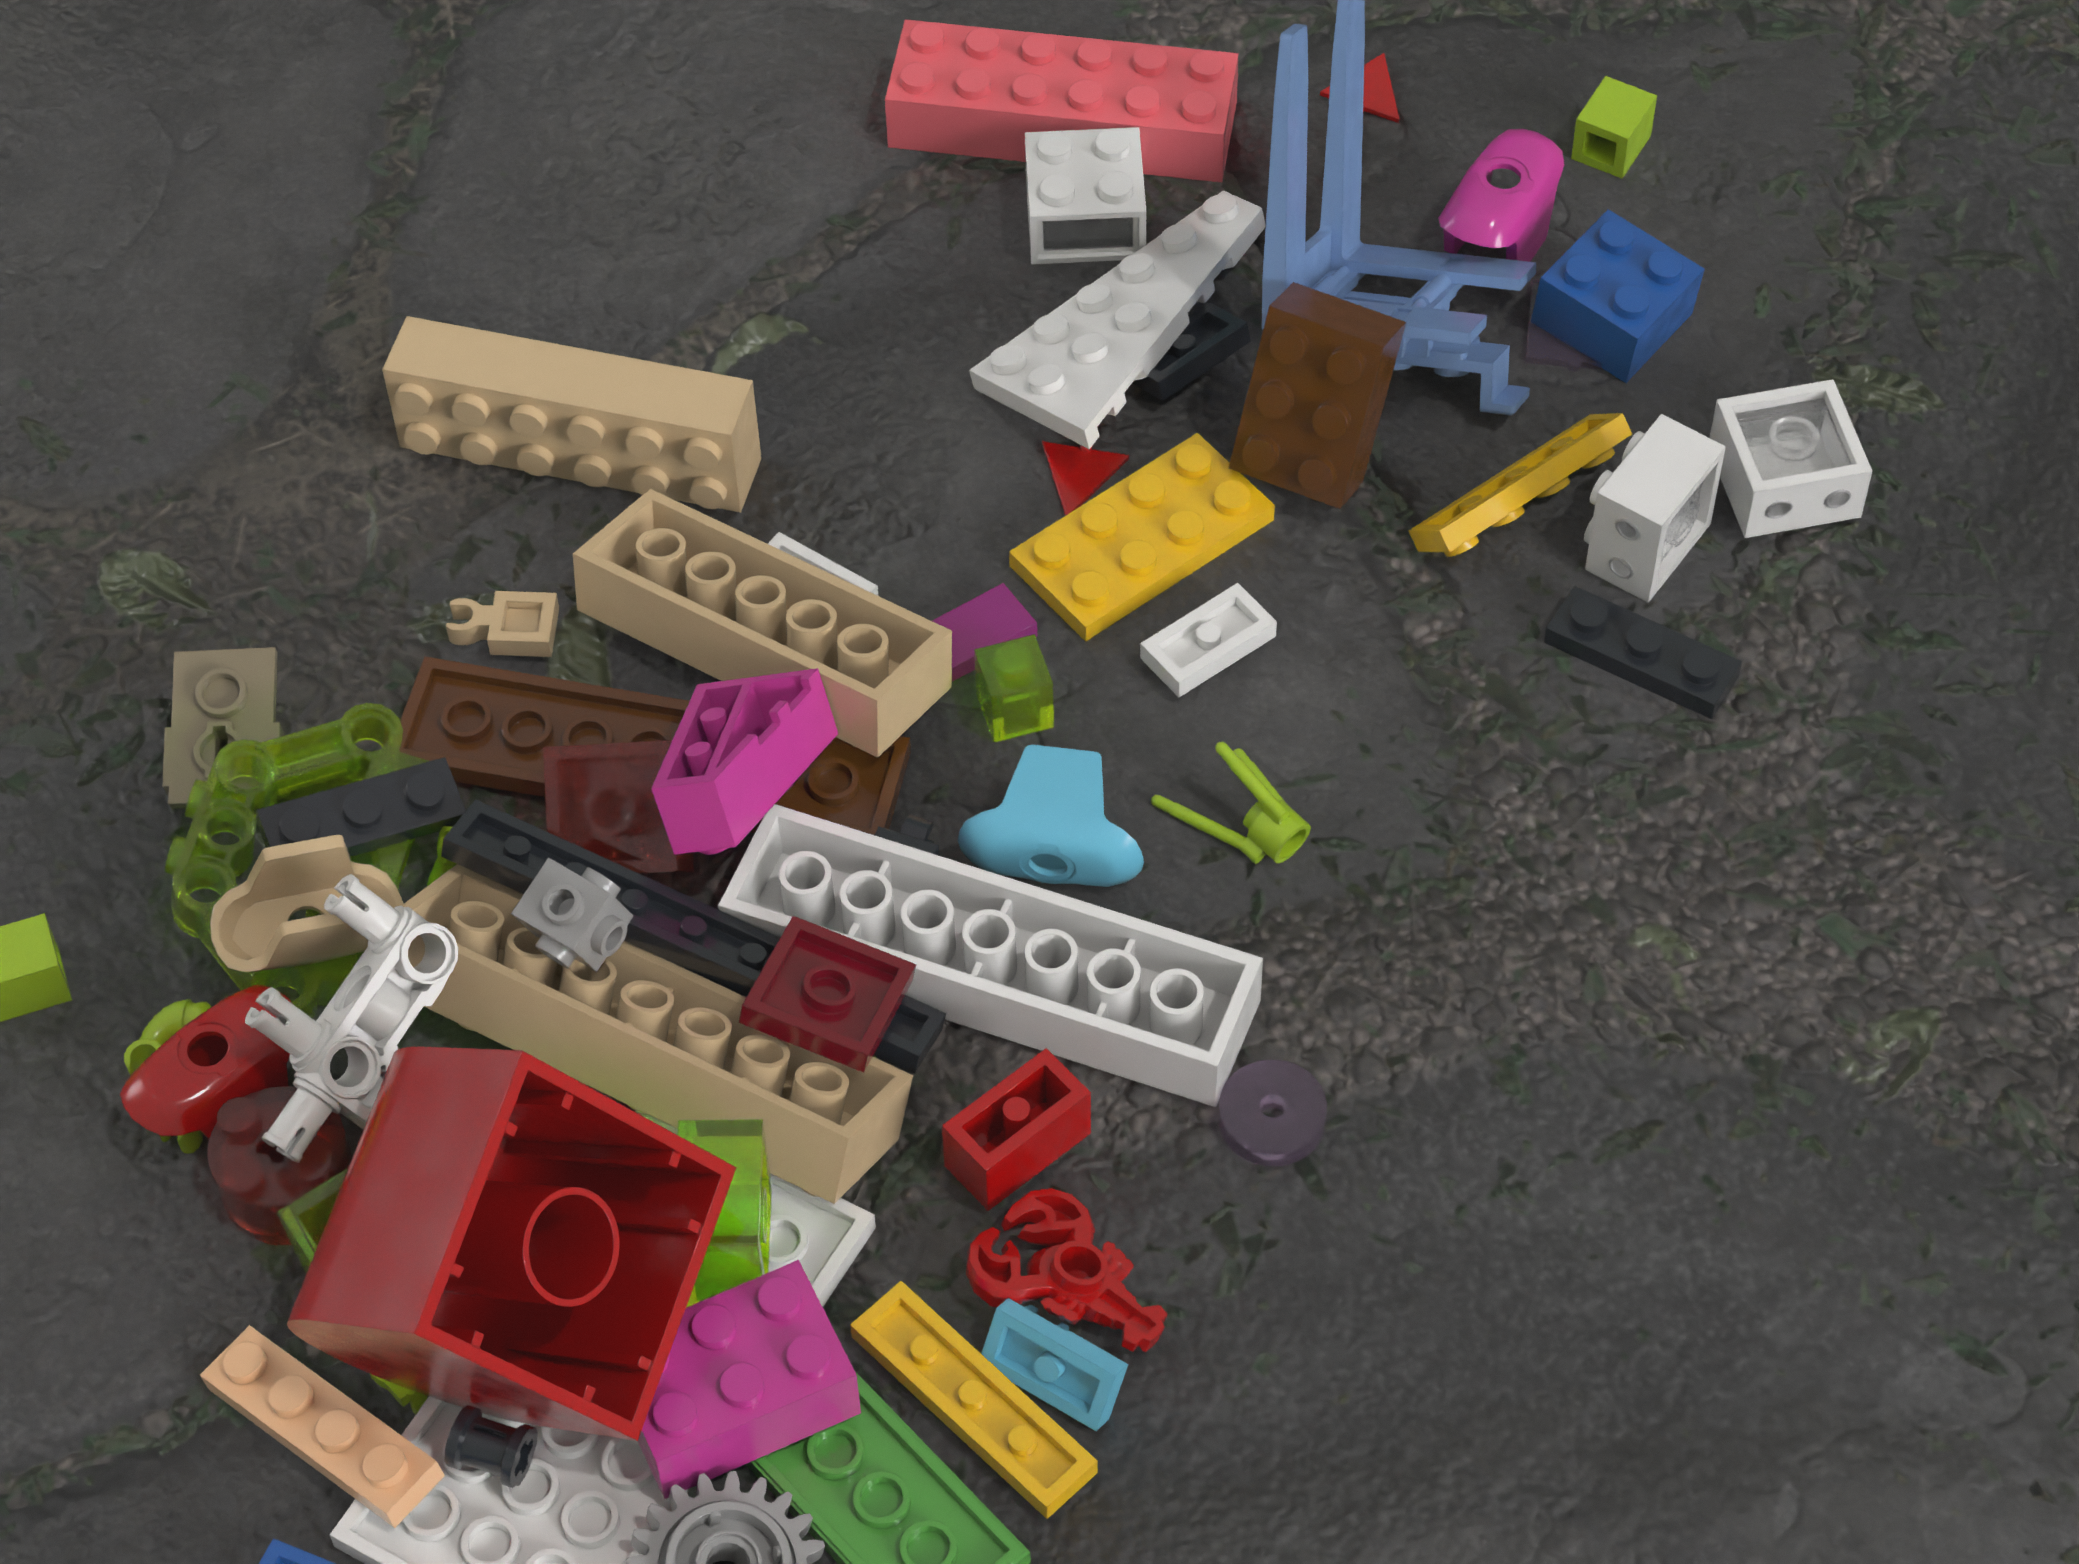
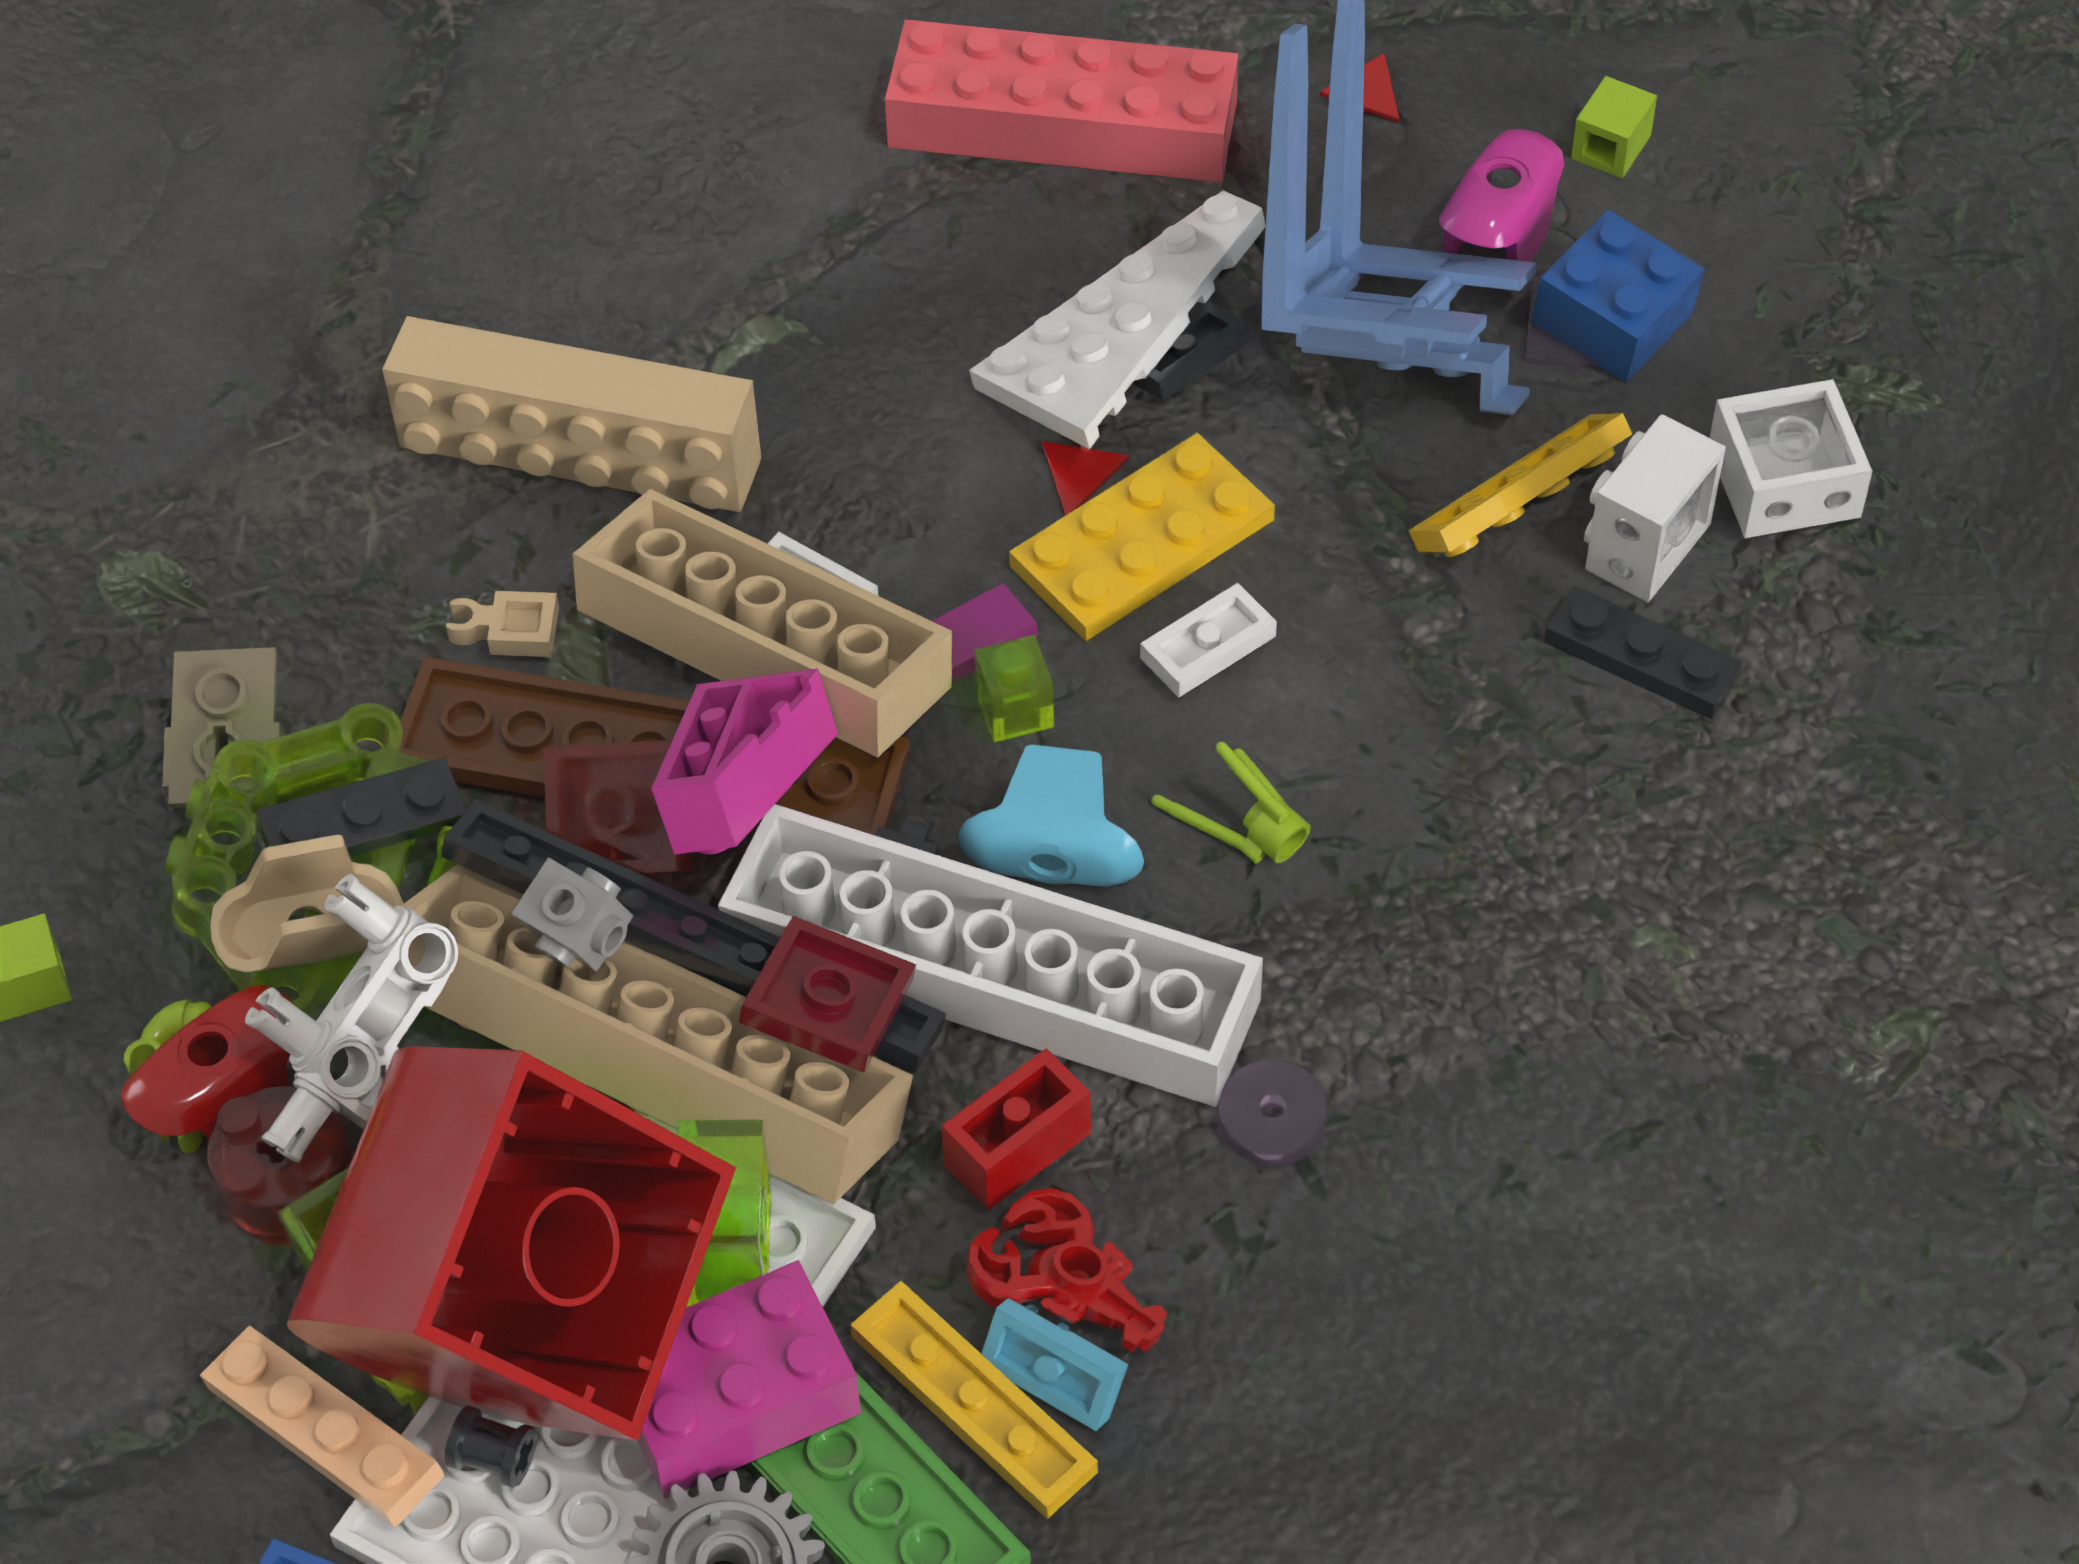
(1085, 195): white piece -> none
(1316, 394): reddish brown brick -> none

